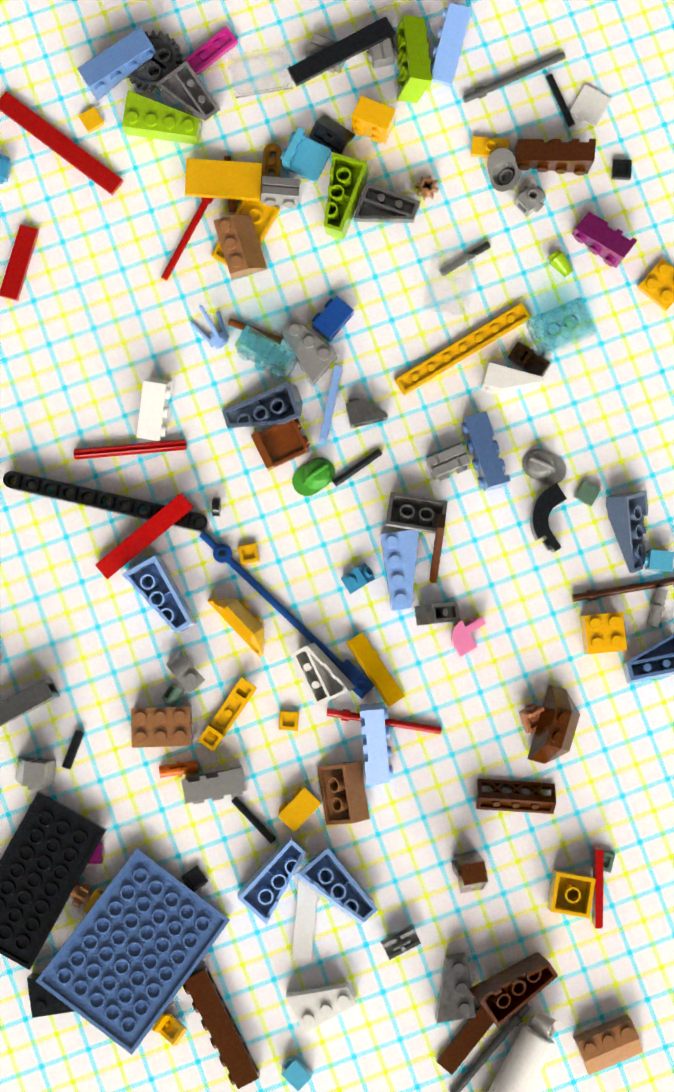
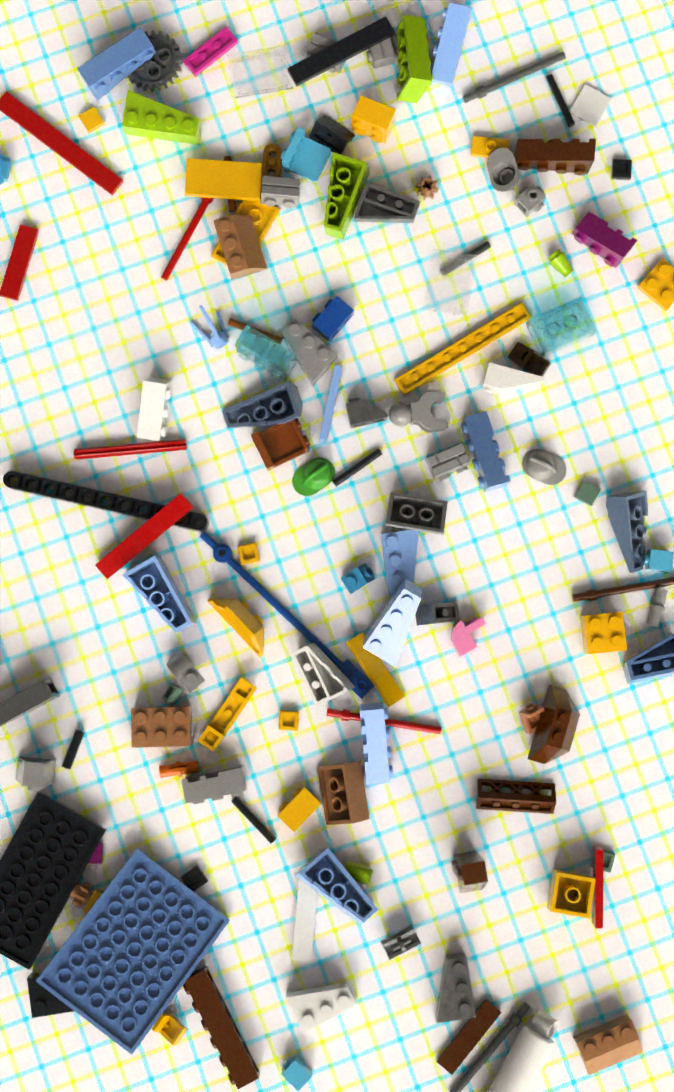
(189, 90): flat silver wedge -> none
(216, 506): black tile -> none
(270, 881): light blue wedge -> none
(359, 872): none -> lime cone
(393, 624): none -> wedge
(419, 413): none -> light grey piece
(437, 548): reddish brown tile -> none
(513, 987): reddish brown wedge -> none
(540, 515): black arch -> none

